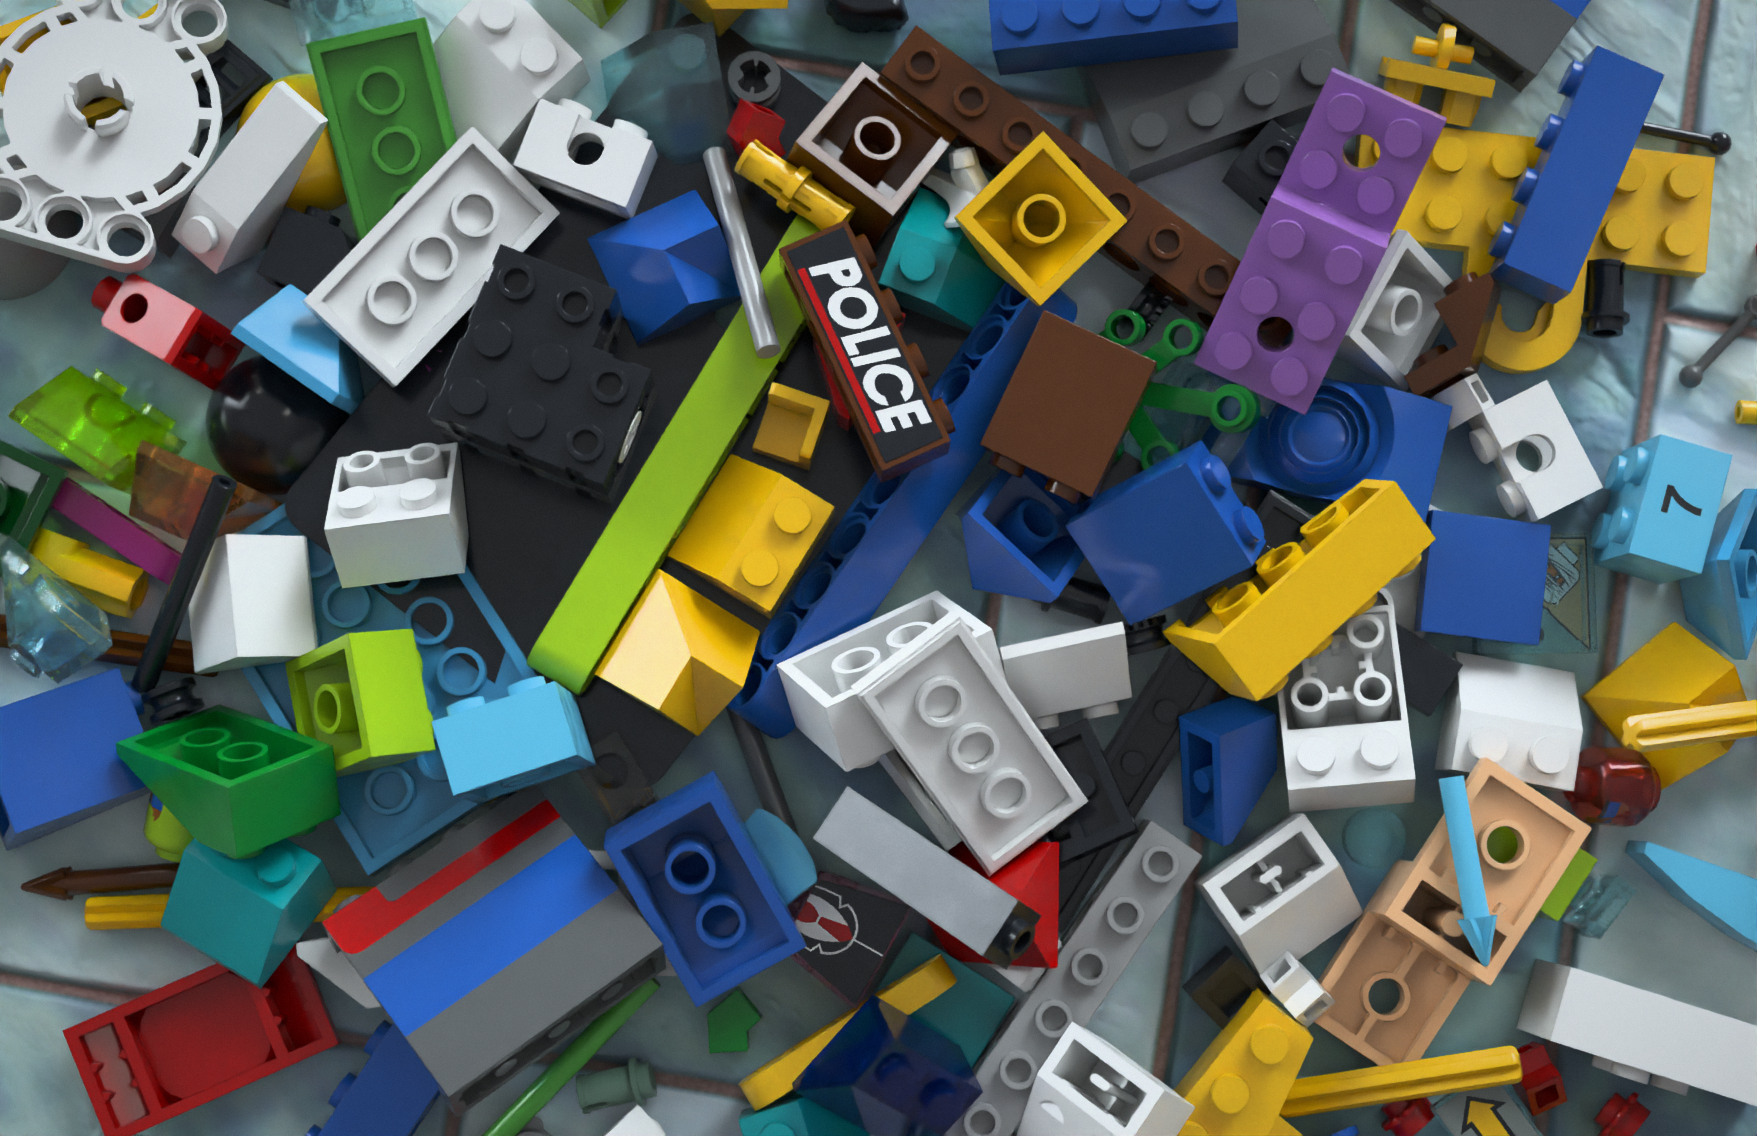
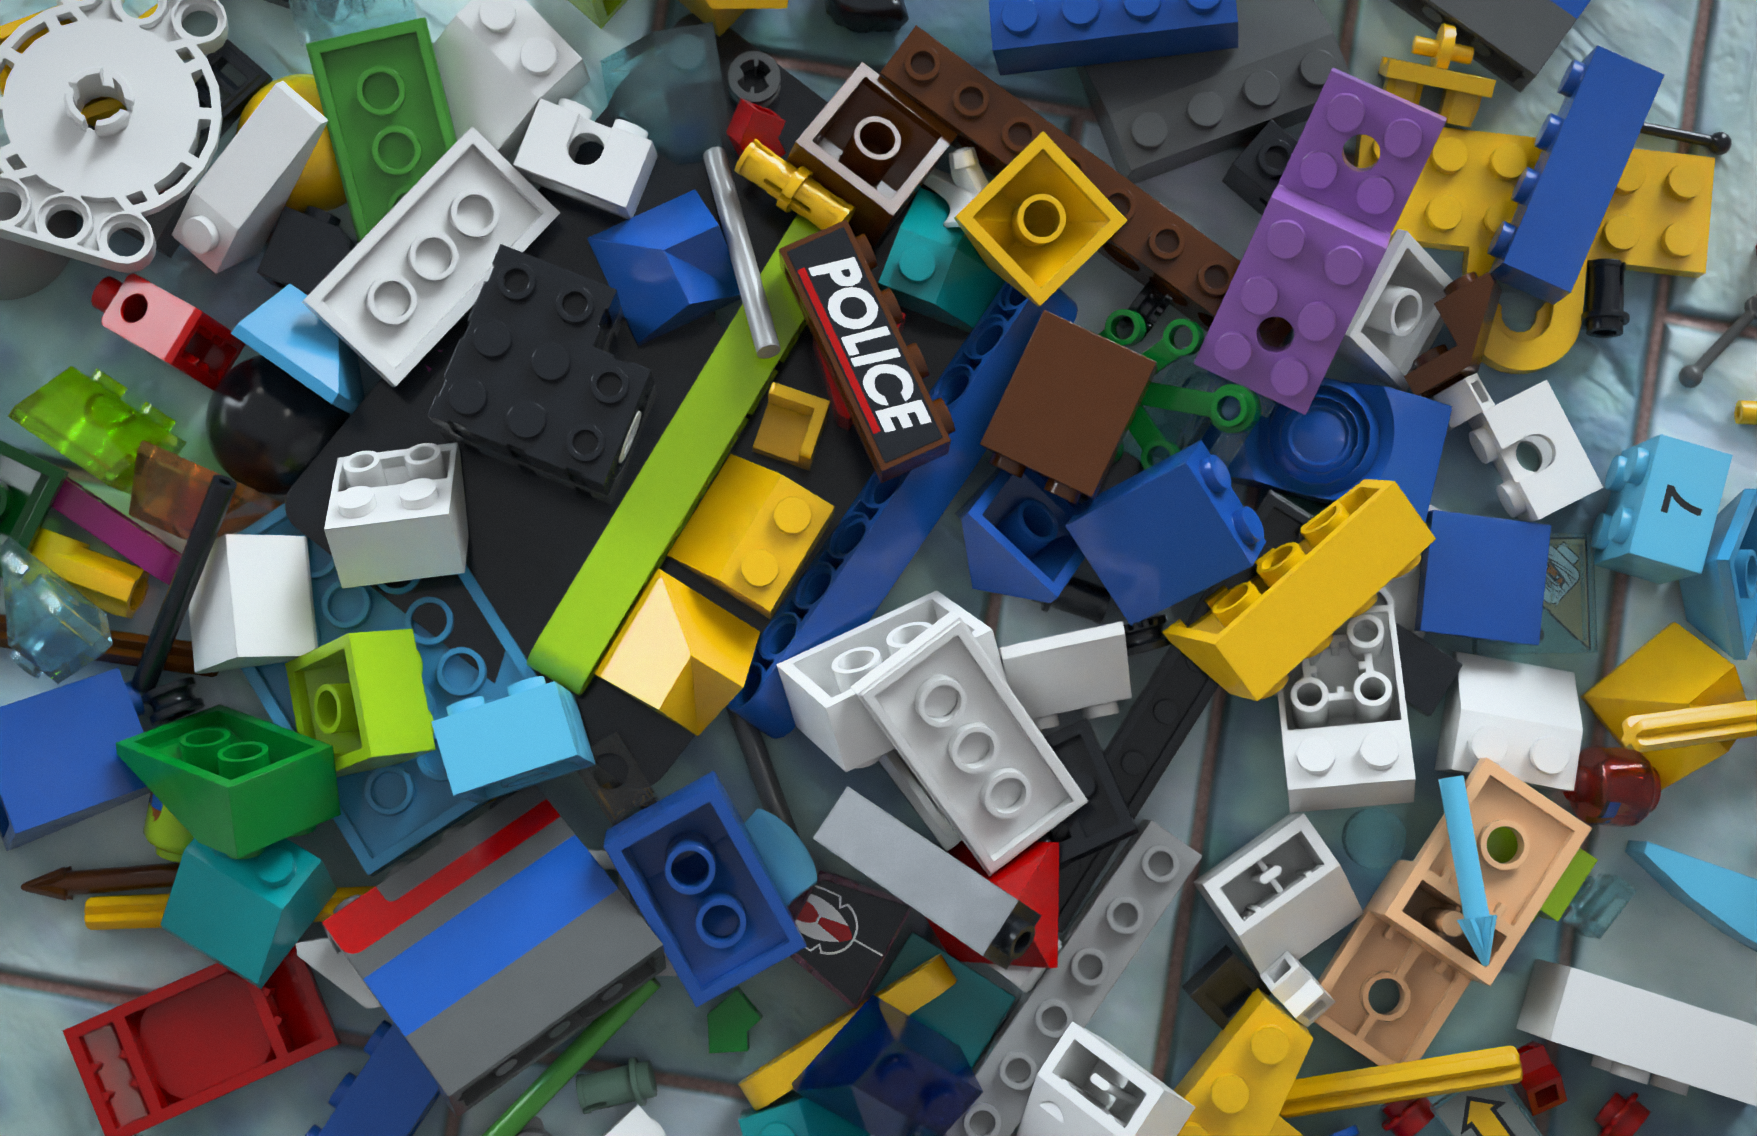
(1225, 765): blue slope -> none

